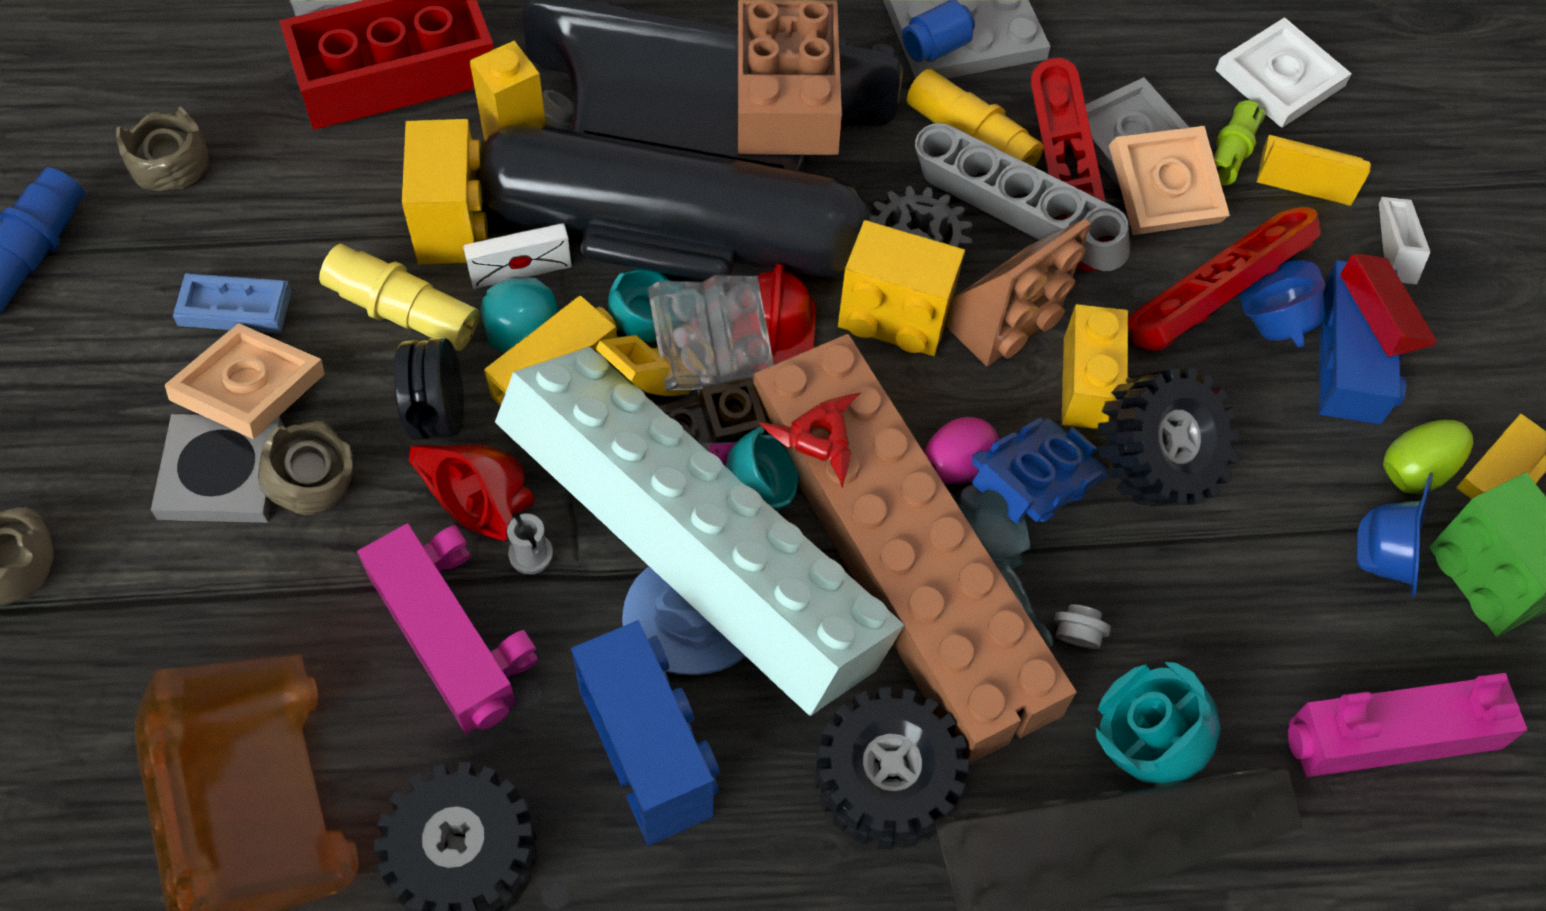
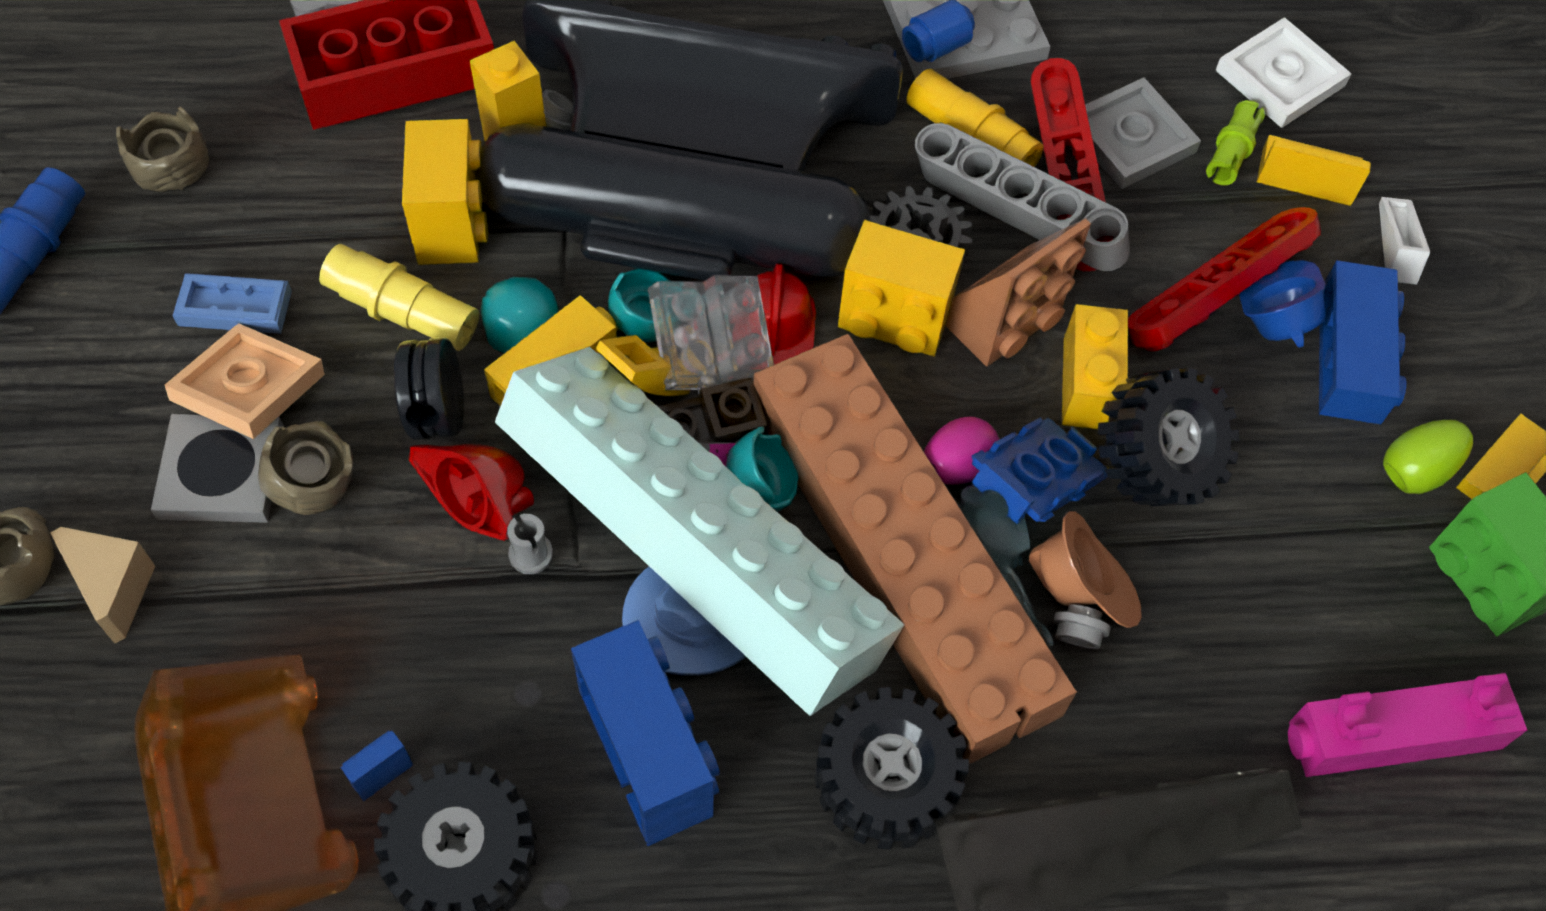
(109, 575): none -> tan slope
(377, 765): none -> blue tile
(438, 628): dark pink brick -> none
(518, 255): white tile -> none
(788, 77): nougat slope -> none
(828, 416): red piece -> none
(1084, 572): none -> nougat piece
(1159, 724): teal cylinder -> none
(1168, 180): light nougat plate -> none
(1386, 305): red slope -> none
(1391, 539): blue piece -> none

